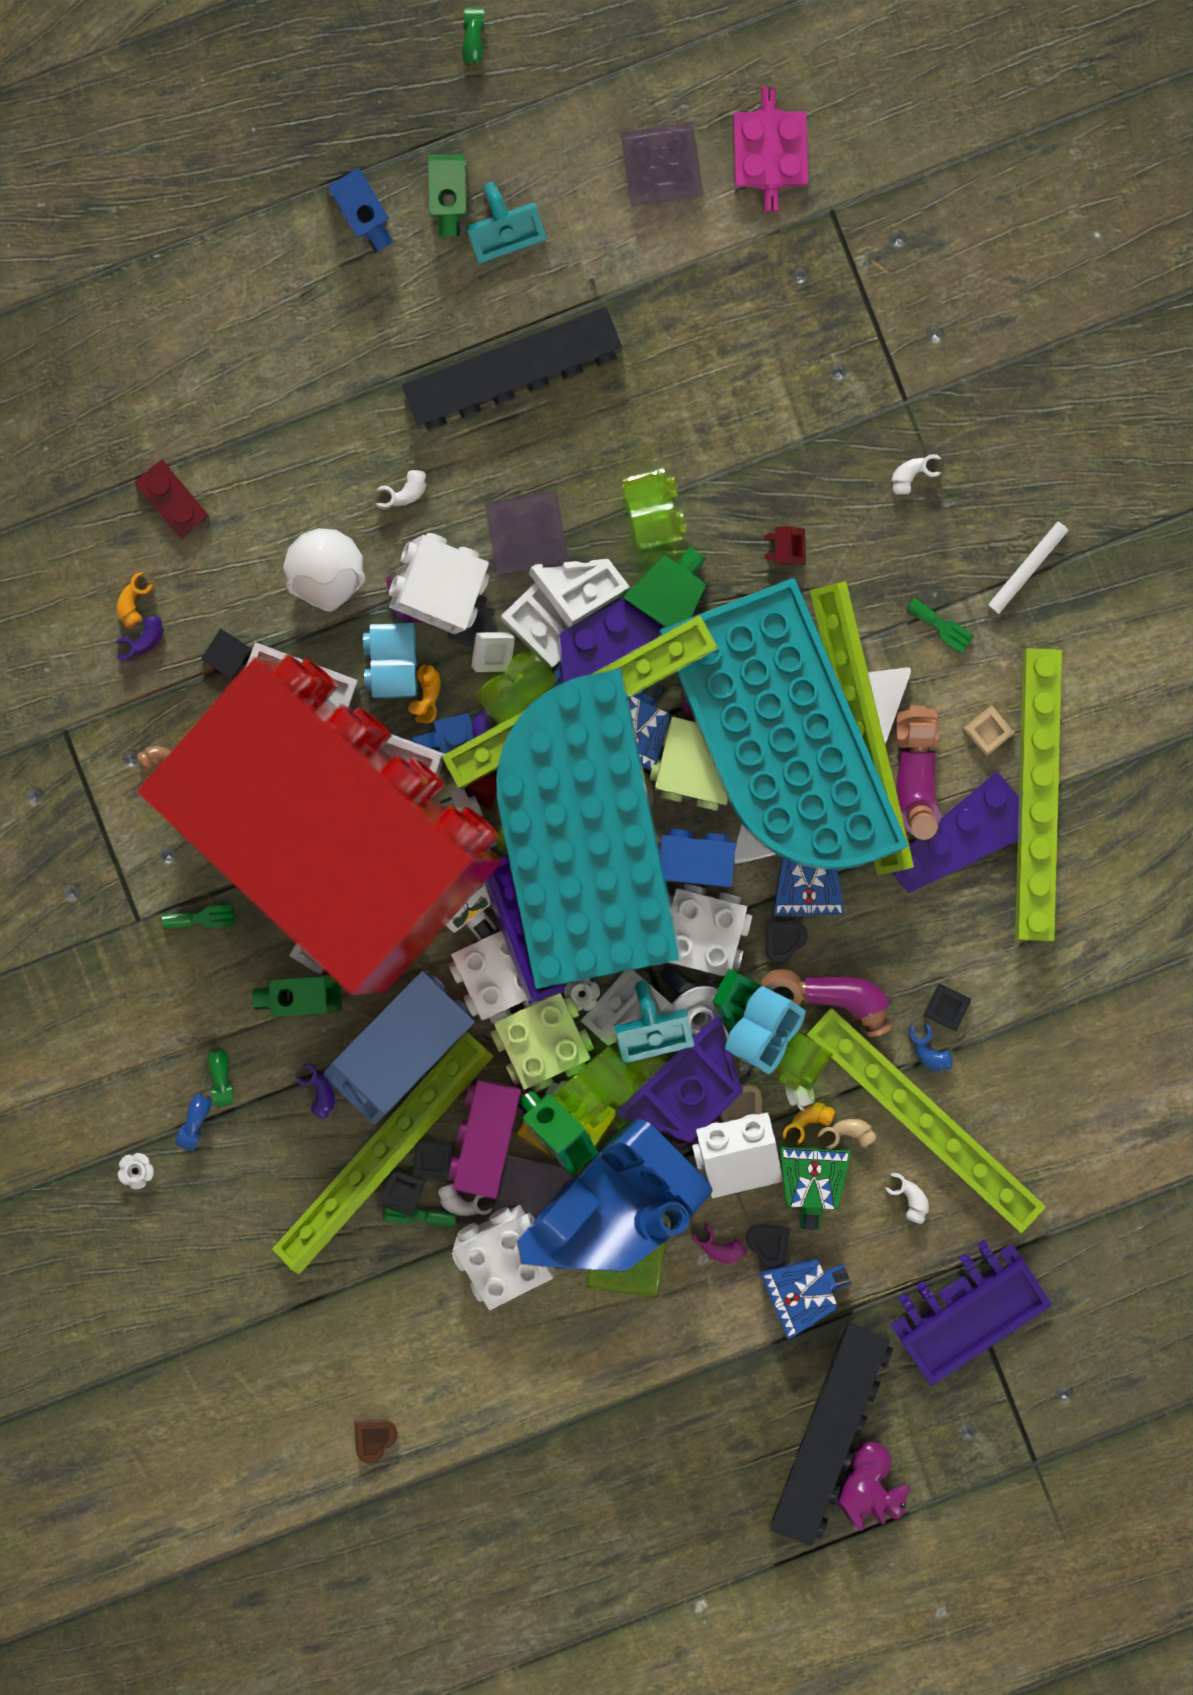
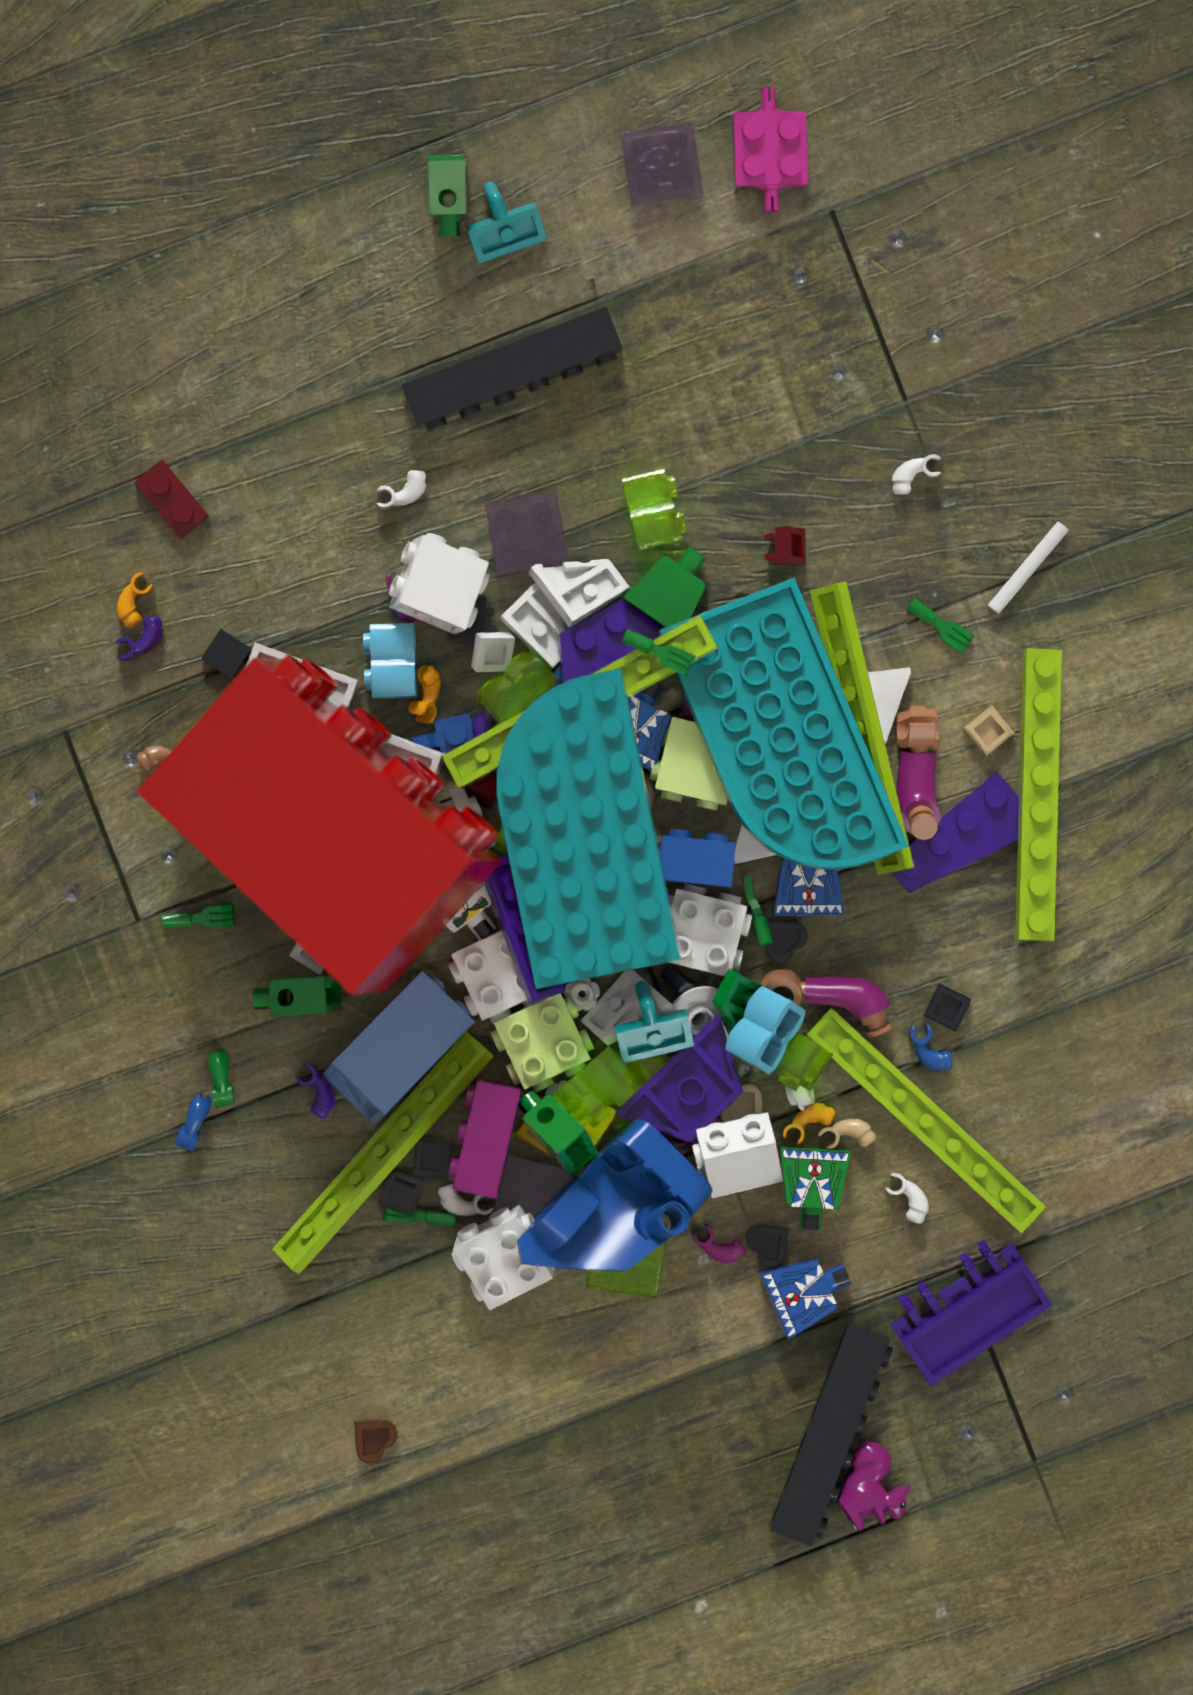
(138, 1161): white plate -> none
(324, 568): white helmet -> none
(349, 195): blue torso -> none
(472, 45): green arm -> none
(669, 655): none -> green piece
(759, 921): none -> green piece

